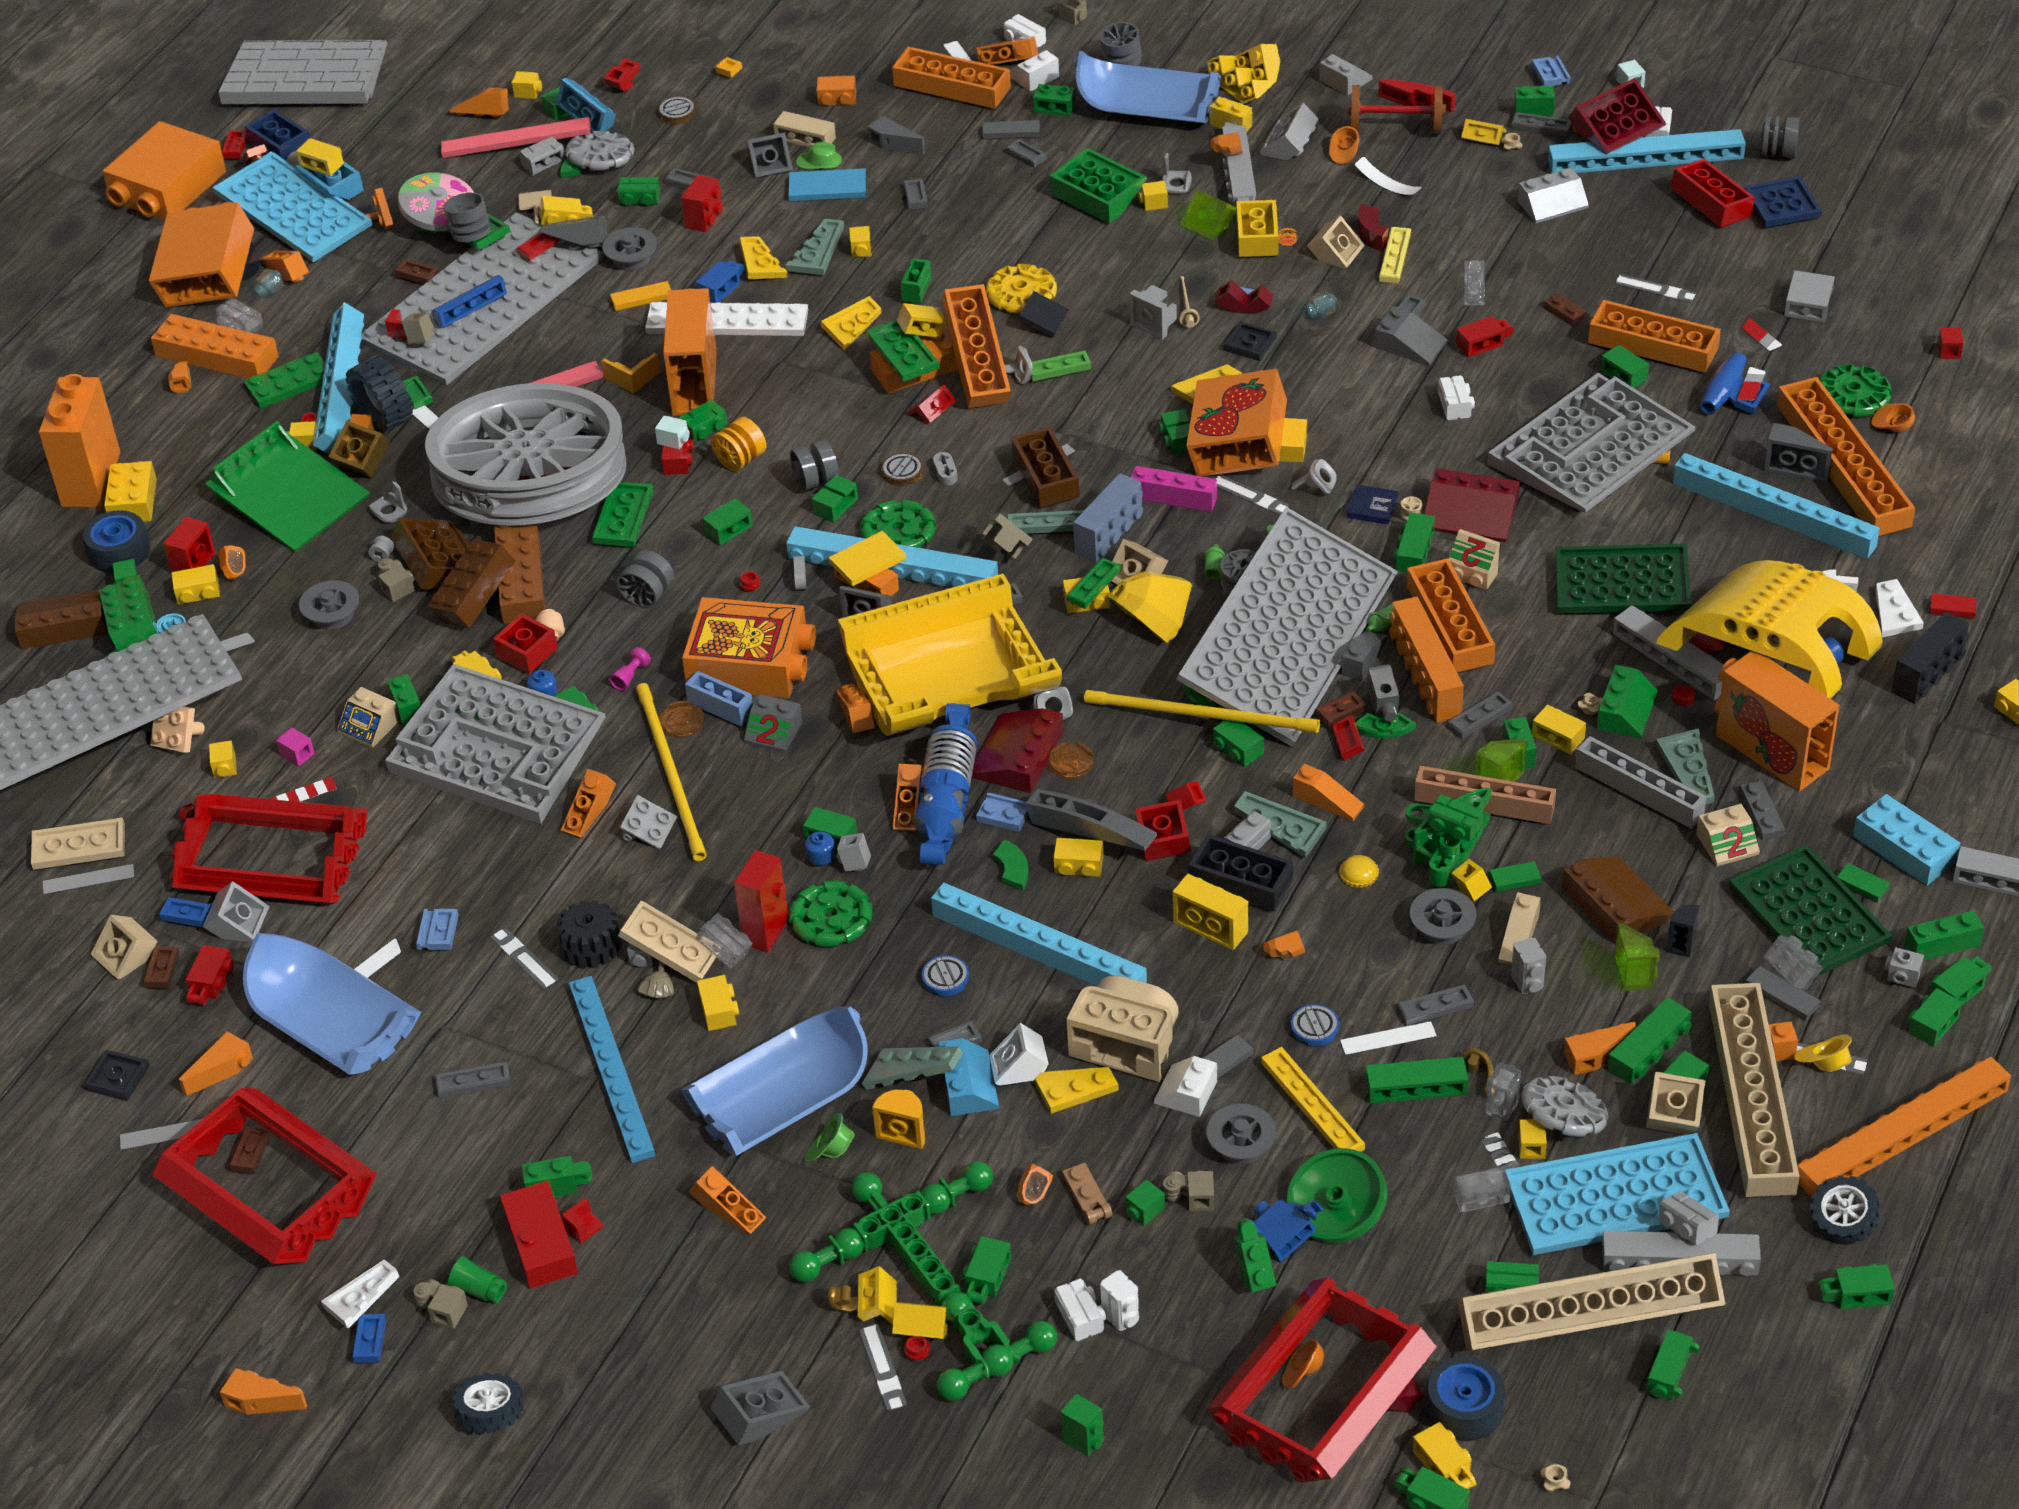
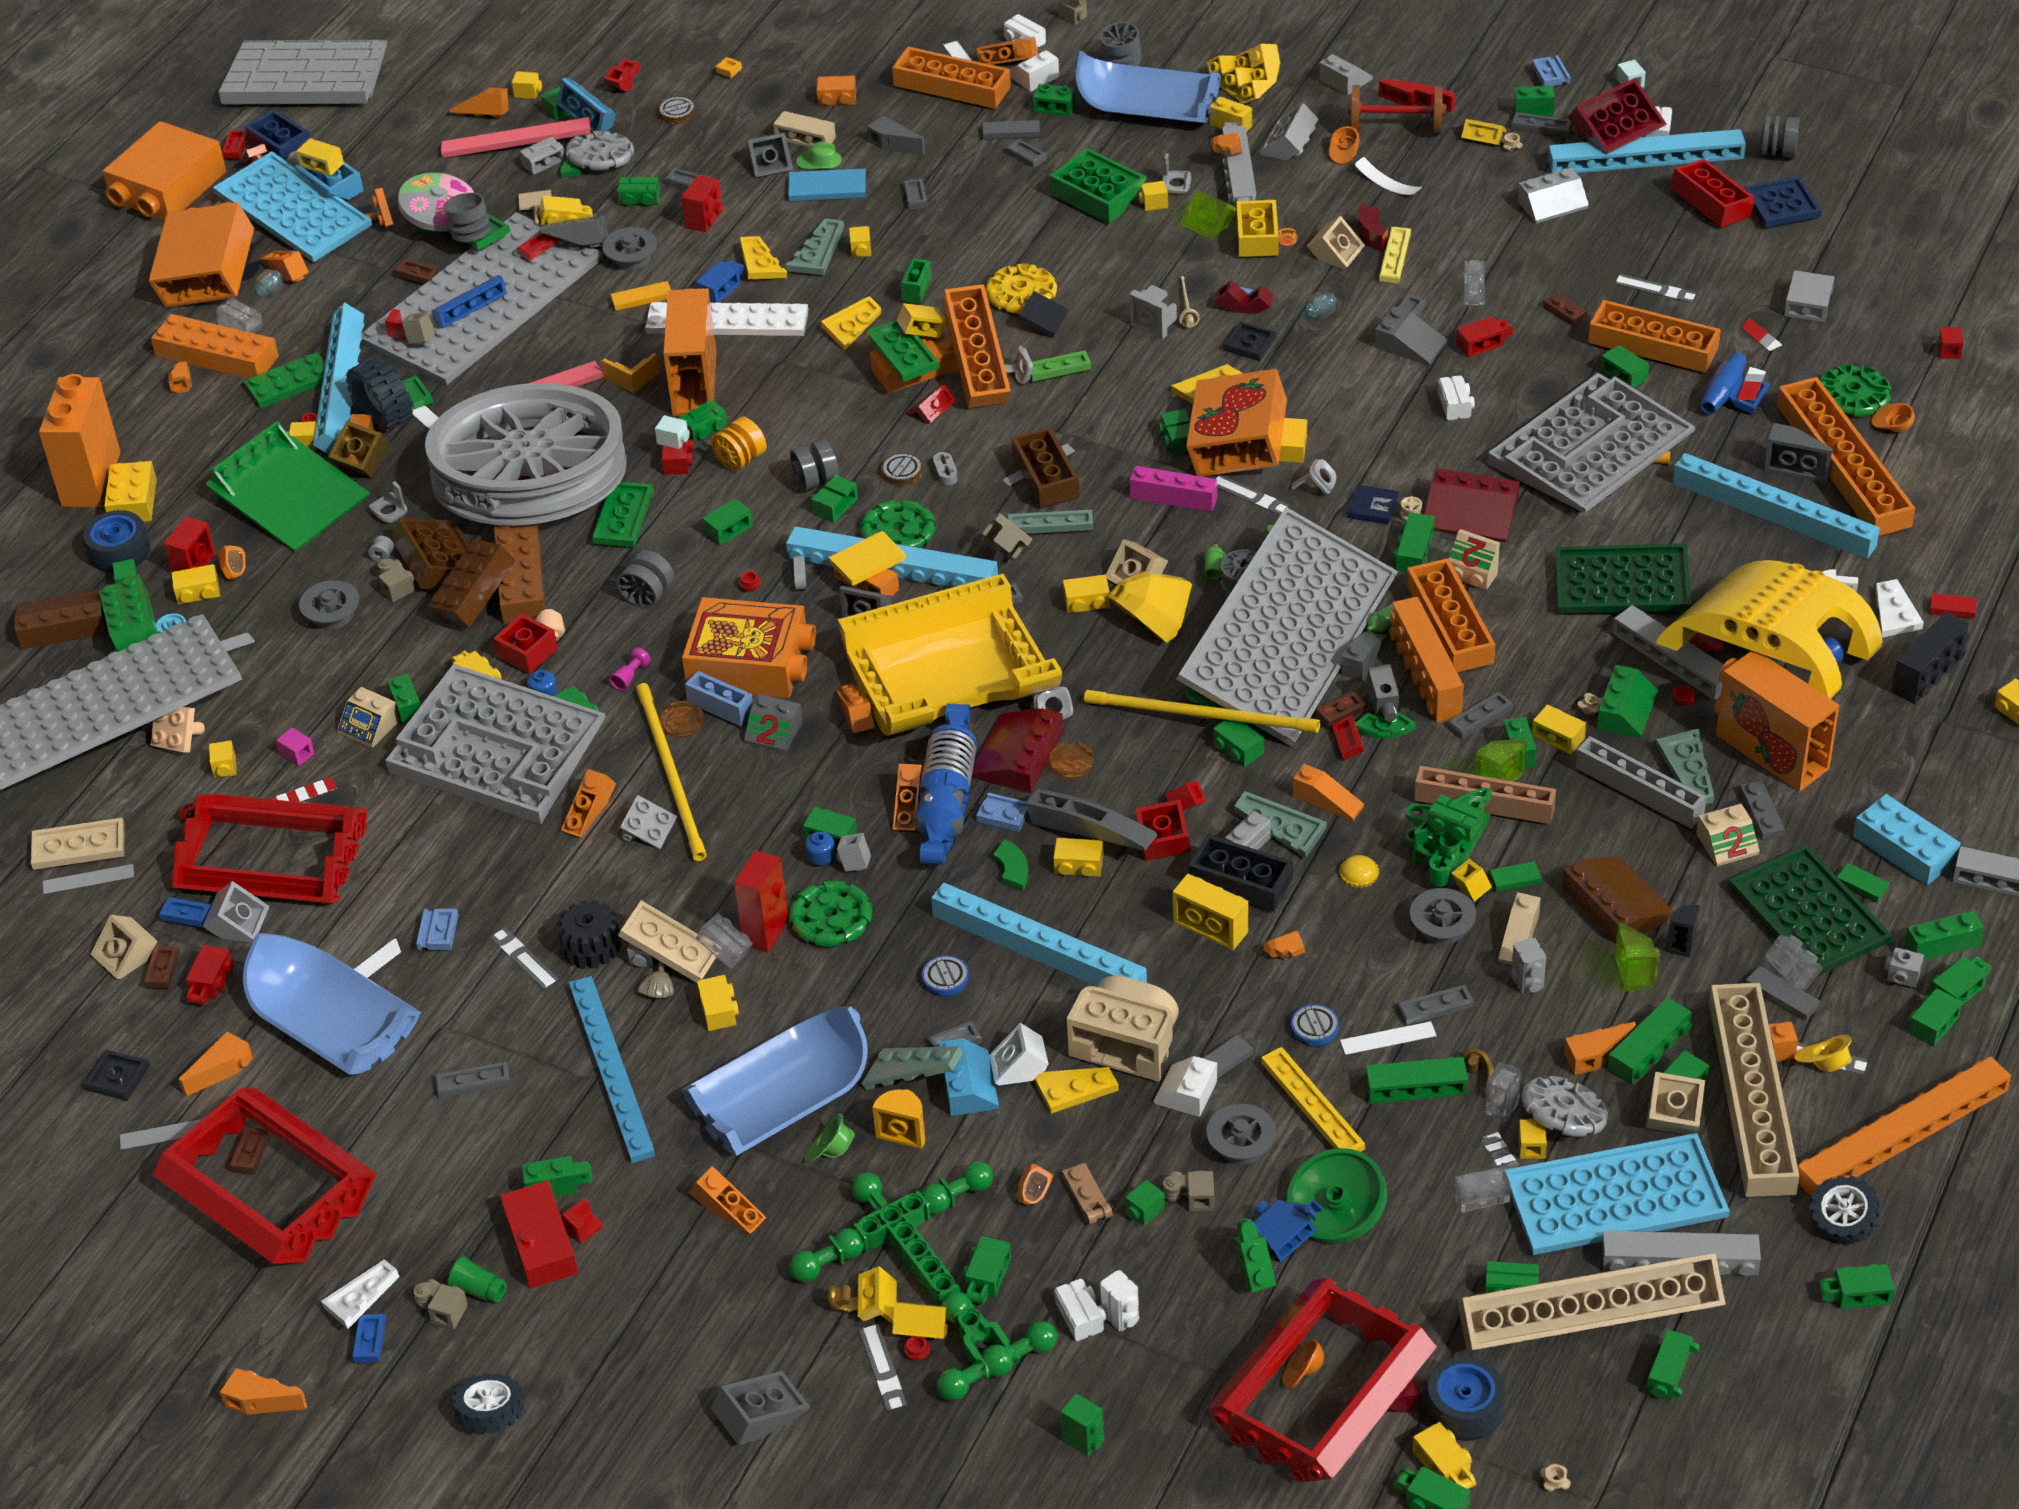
(1093, 583): green tile -> none
(1108, 517): sand blue brick -> none
(1688, 1218): light grey brick -> none

